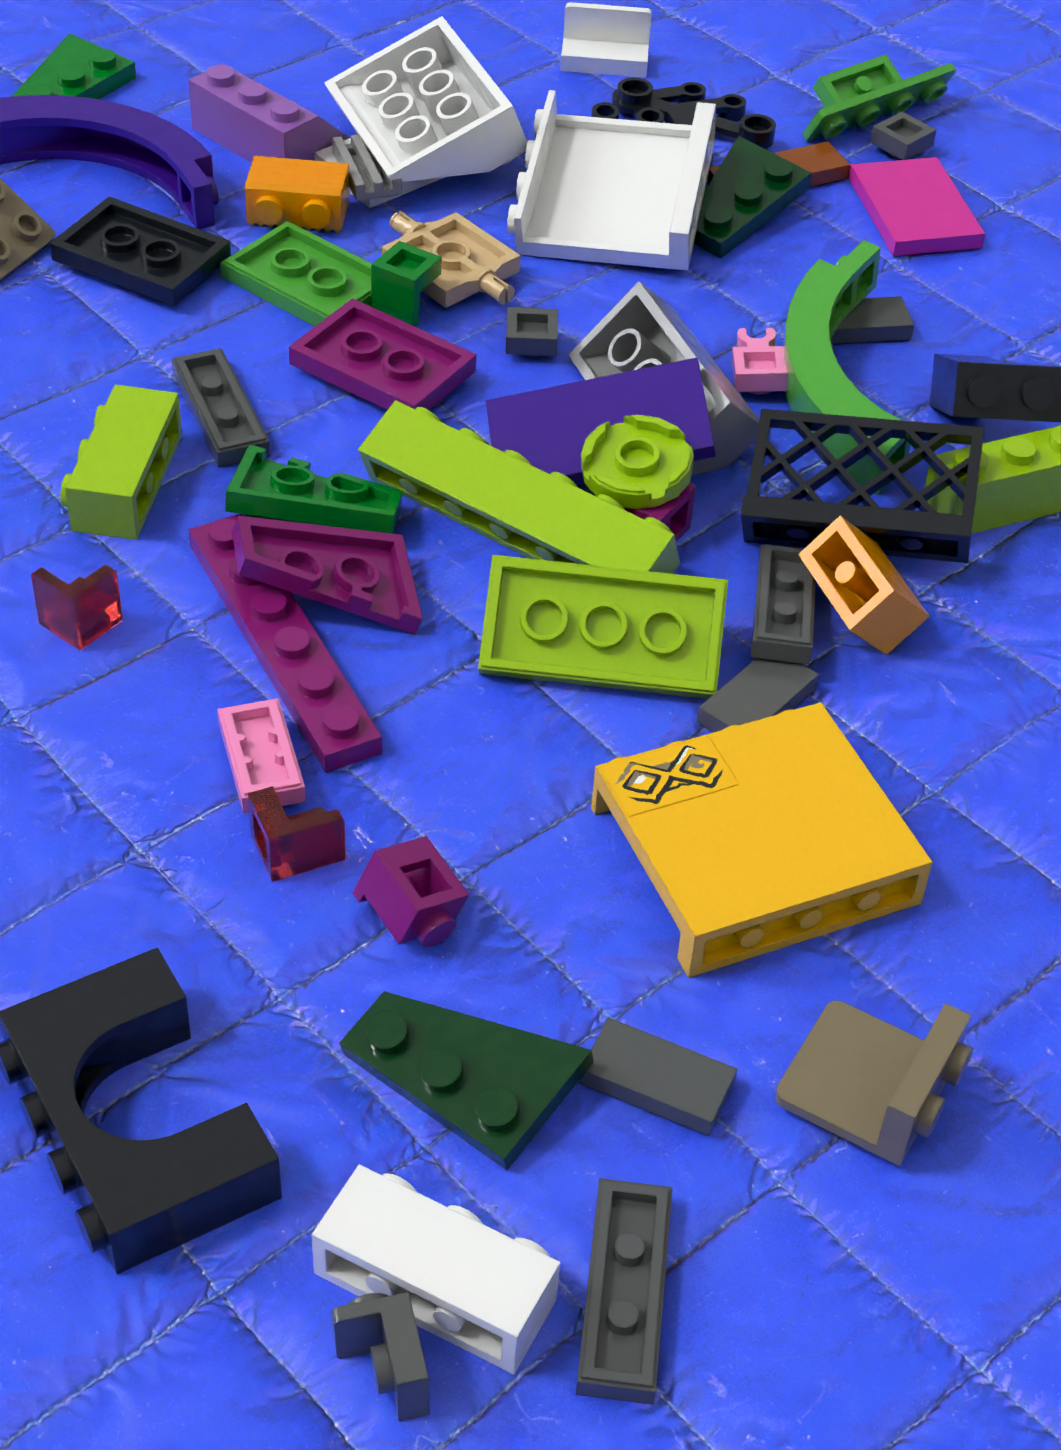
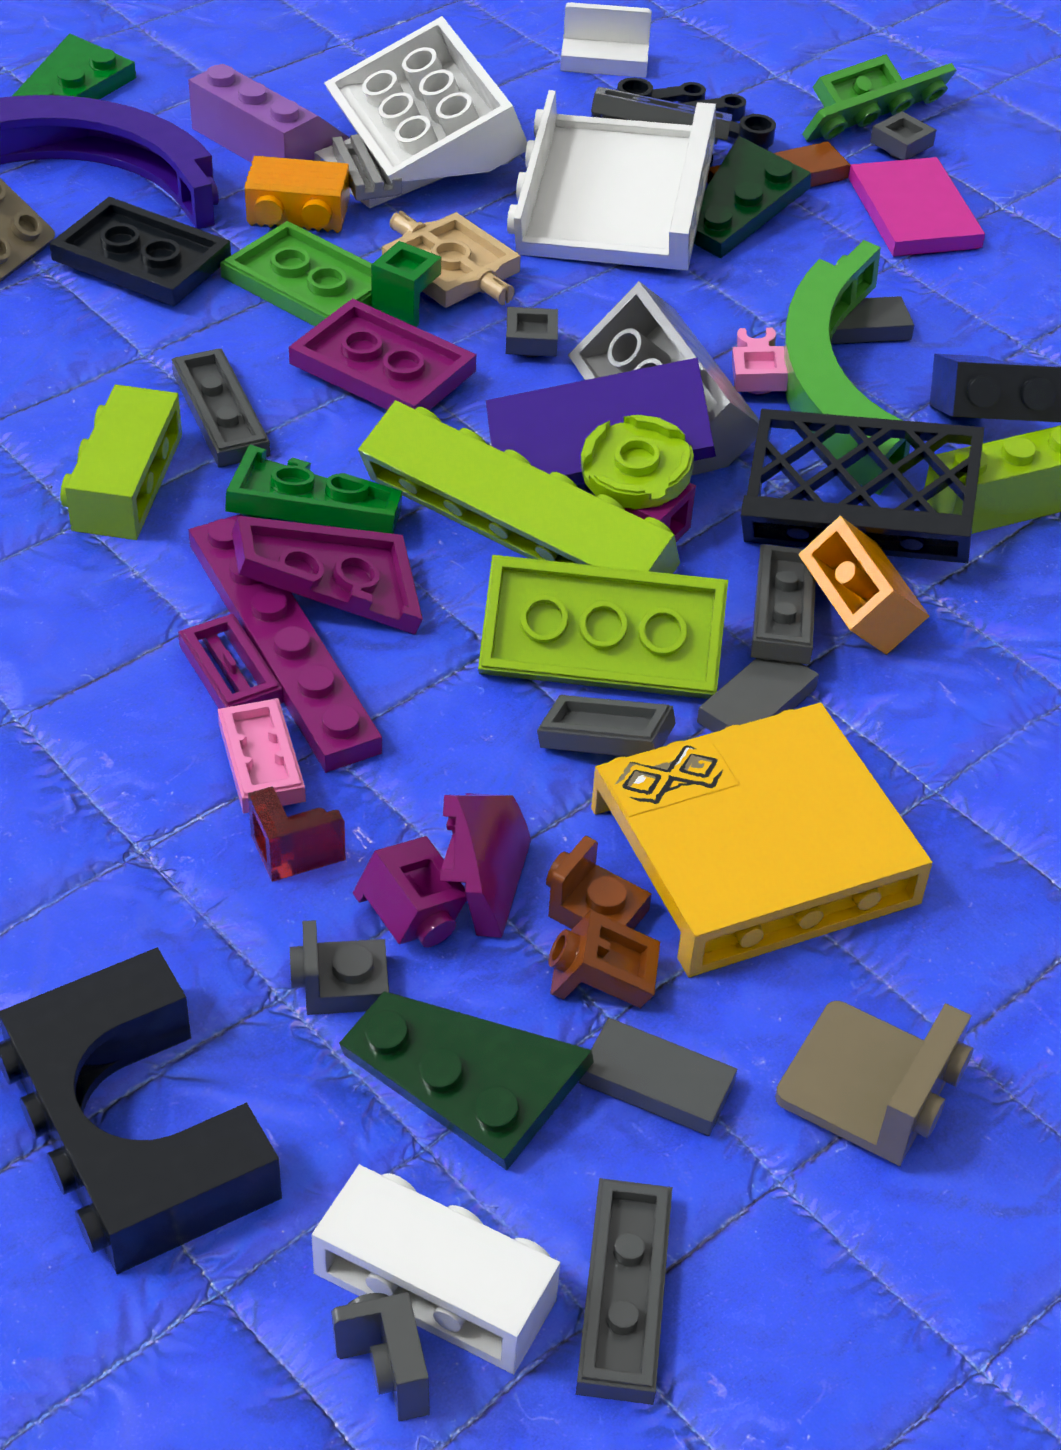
(79, 609): panel -> none
(267, 686): none -> magenta tile
(338, 974): none -> dark grey bracket
(487, 854): none -> magenta slope
(583, 886): none -> dark orange bracket
(605, 726): none -> dark grey tile
(606, 958): none -> dark orange bracket
(630, 106): none -> dark grey plate

